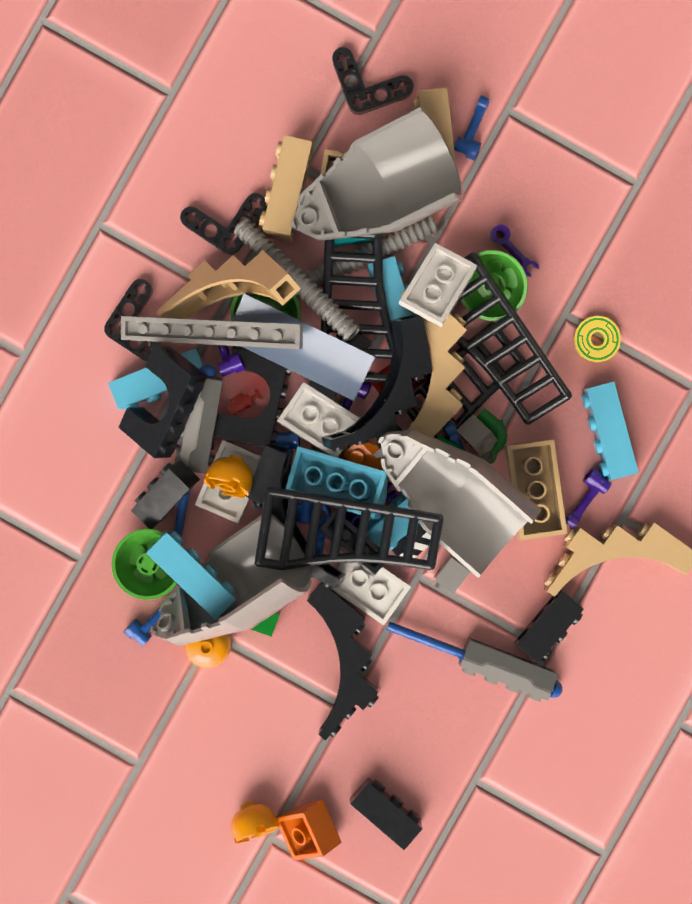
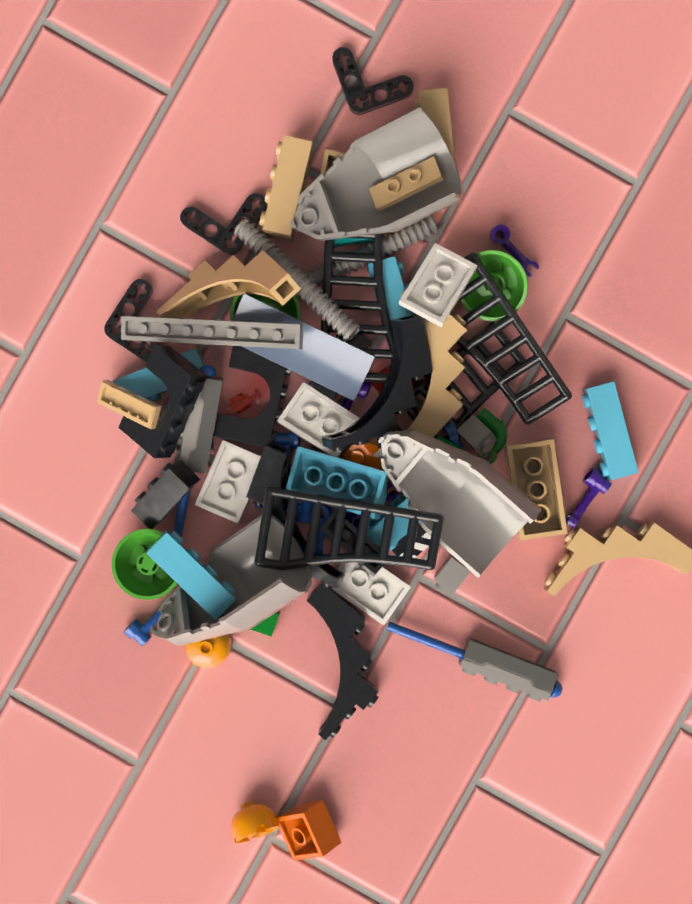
(129, 404): none -> tan plate
(230, 363): dark purple brick -> none
(231, 476): light orange cylinder -> none
(386, 812): black brick -> none
(406, 184): none -> tan plate
(467, 144): blue brick -> none
(549, 626): black brick -> none
(610, 335): light yellow tile -> none

